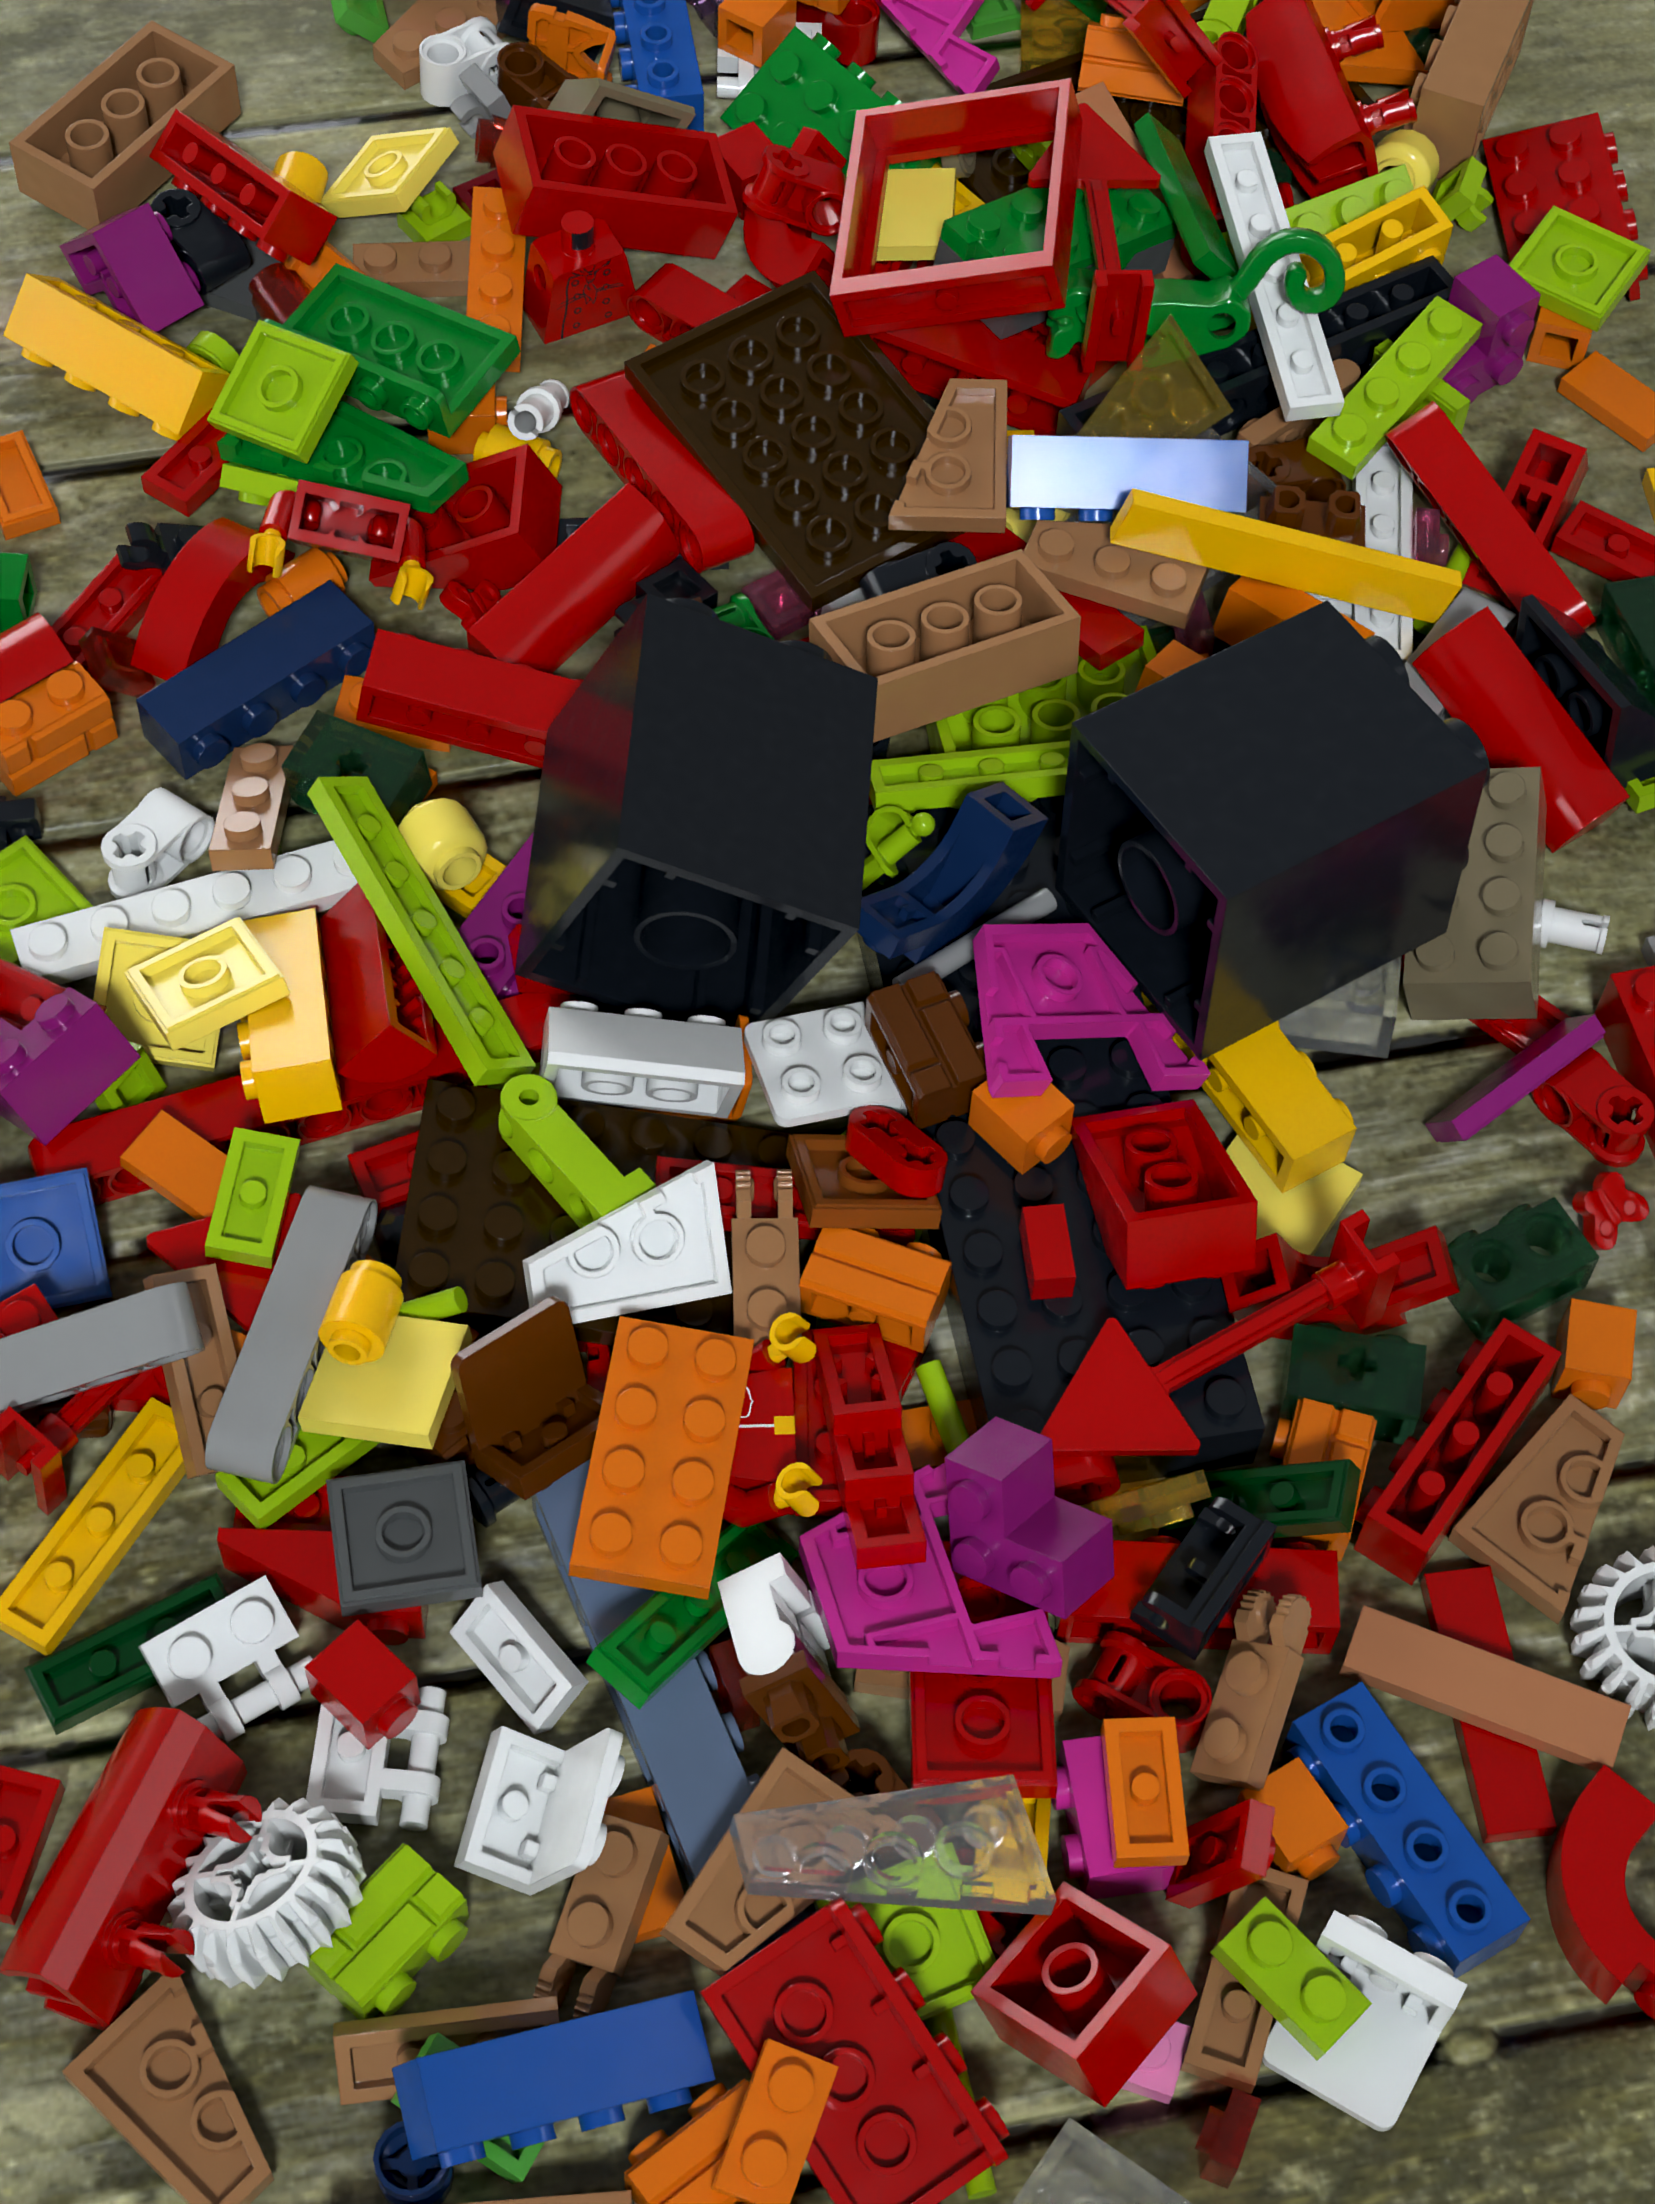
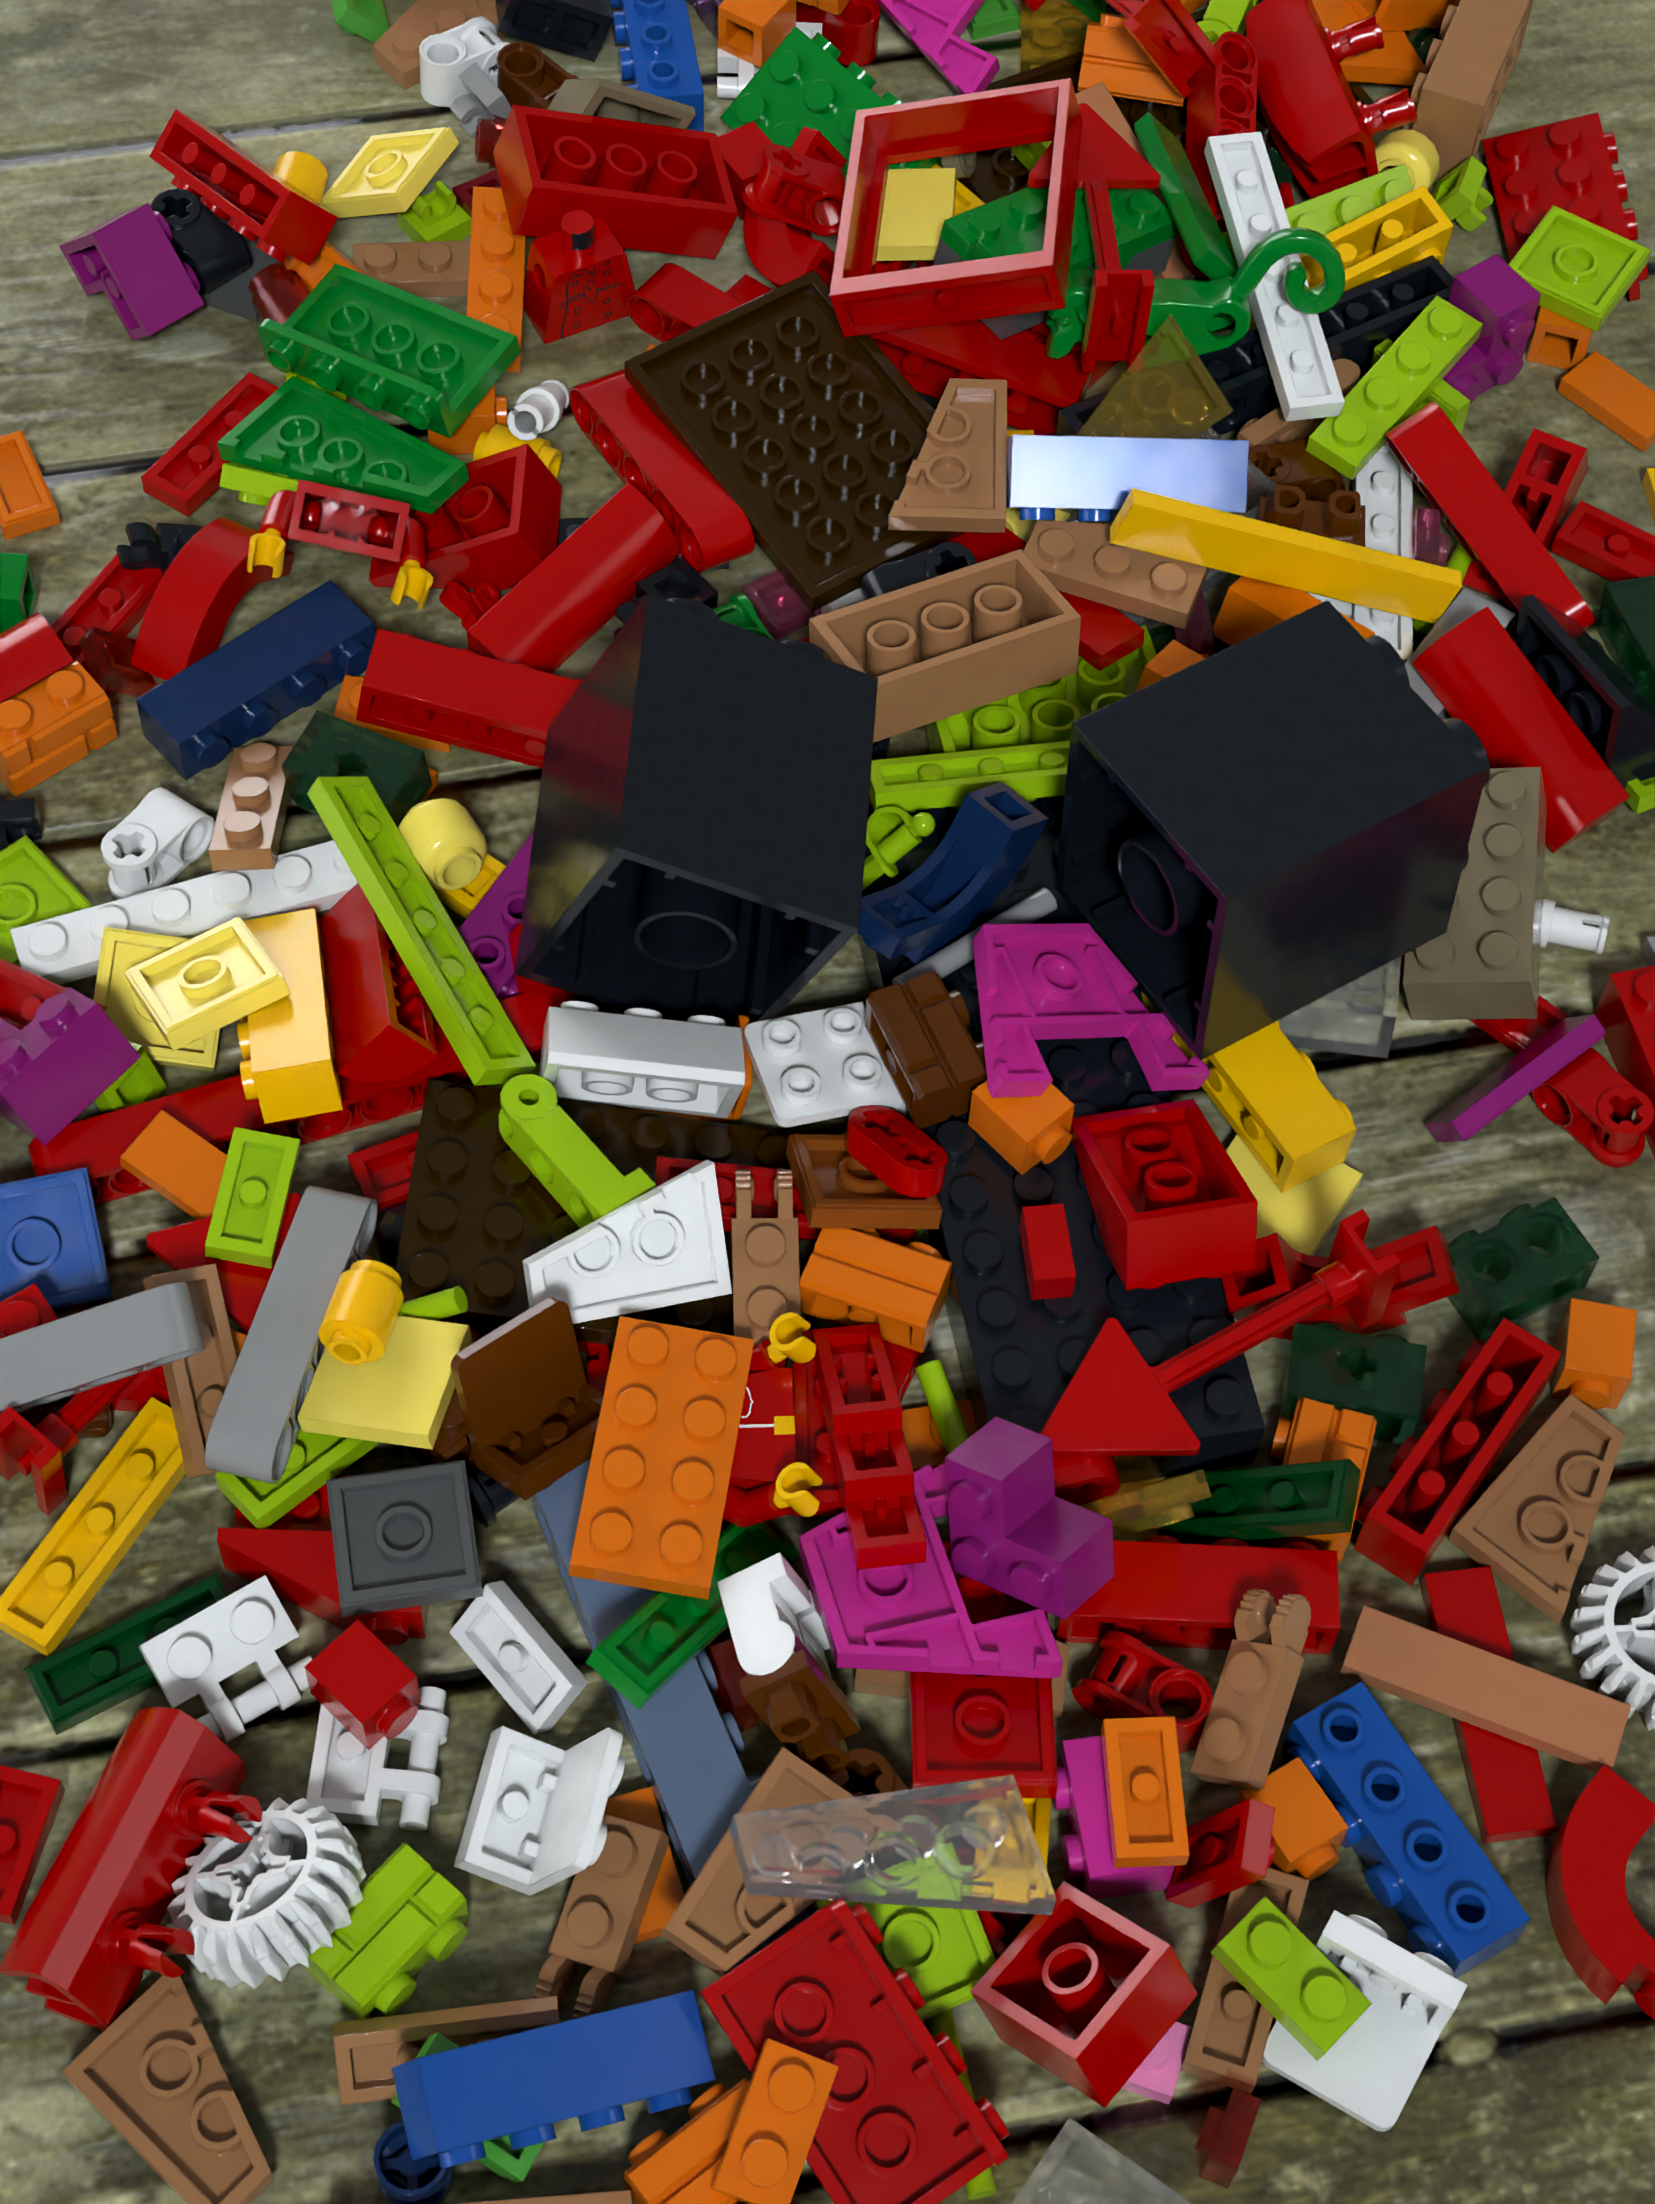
(95, 142): medium nougat brick -> none
(113, 354): yellow brick -> none
(214, 349): lime tile -> none
(282, 391): lime tile -> none
(299, 578): orange brick -> none
(567, 37): orange piece -> none
(1205, 1576): black hinge -> none
(1606, 1208): red piece -> none

